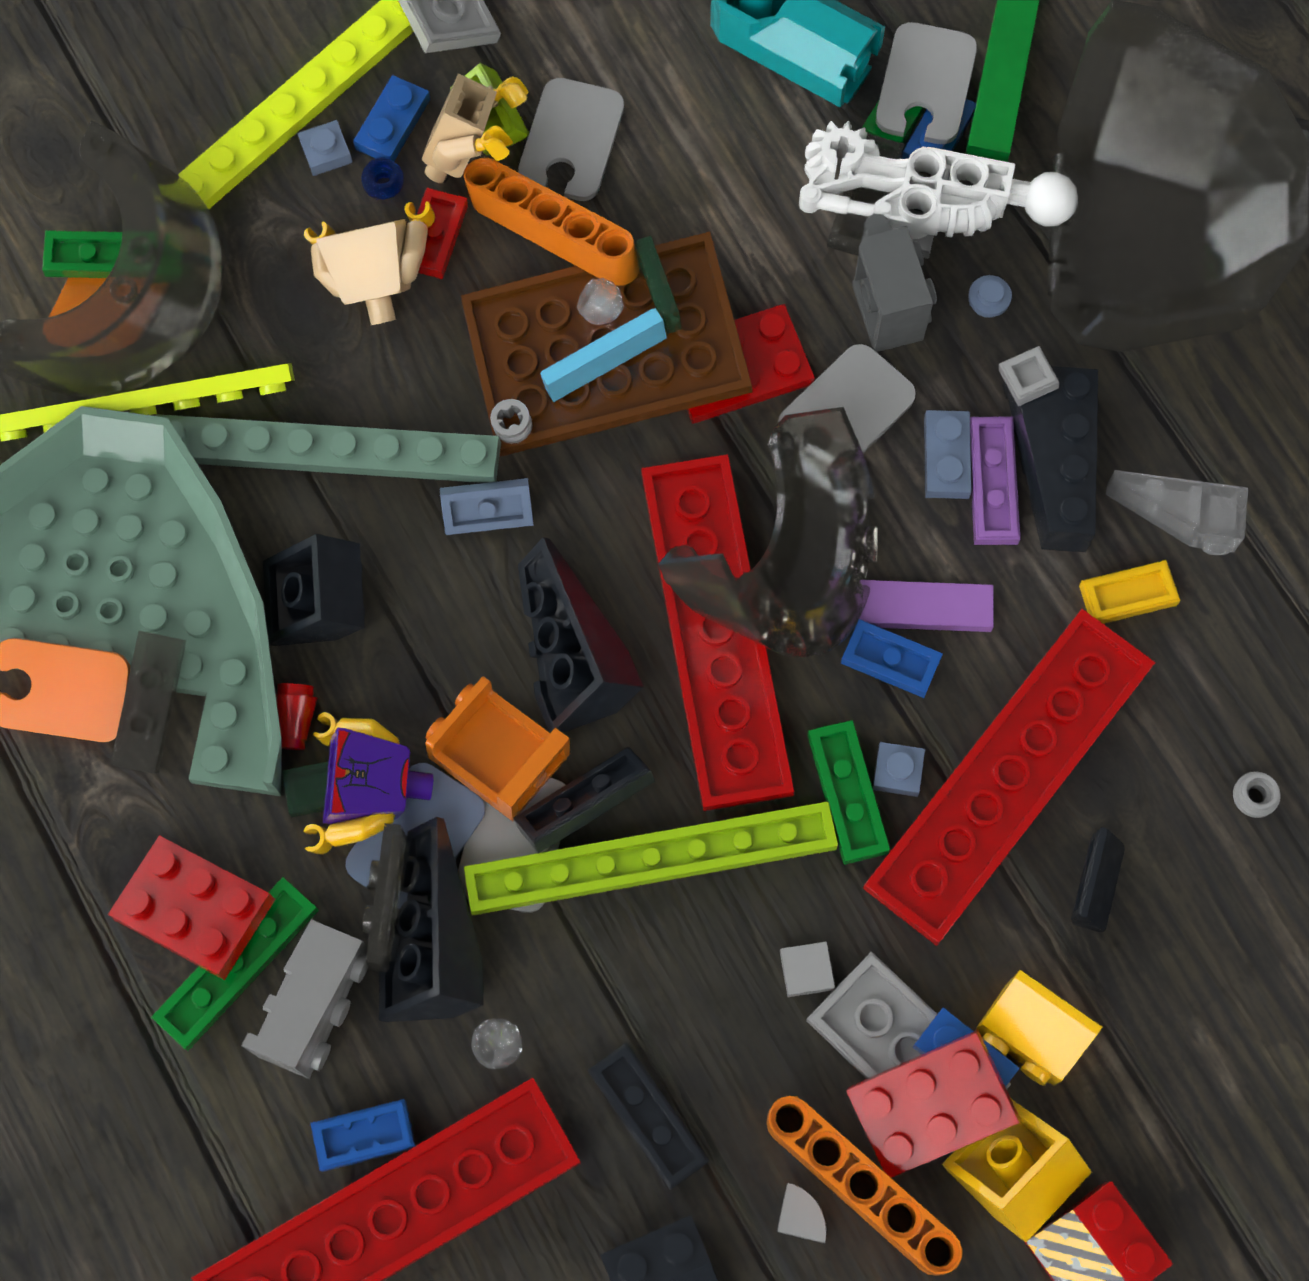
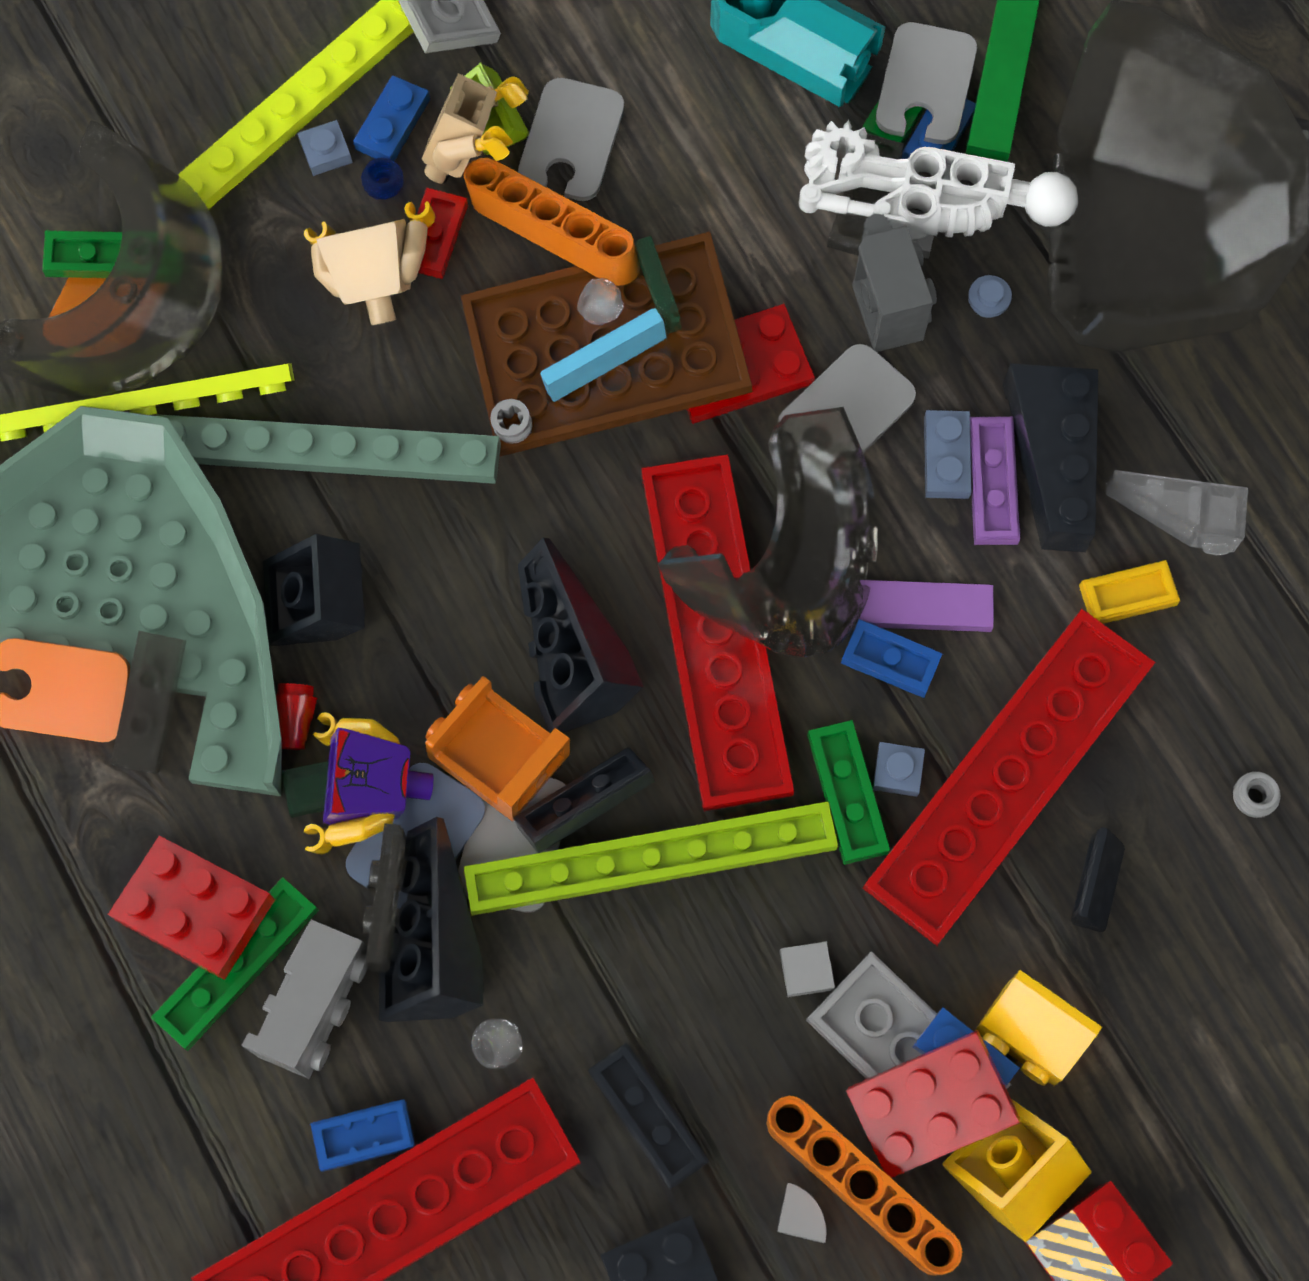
(486, 506): sand blue plate -> none
(1028, 376): light grey tile -> none

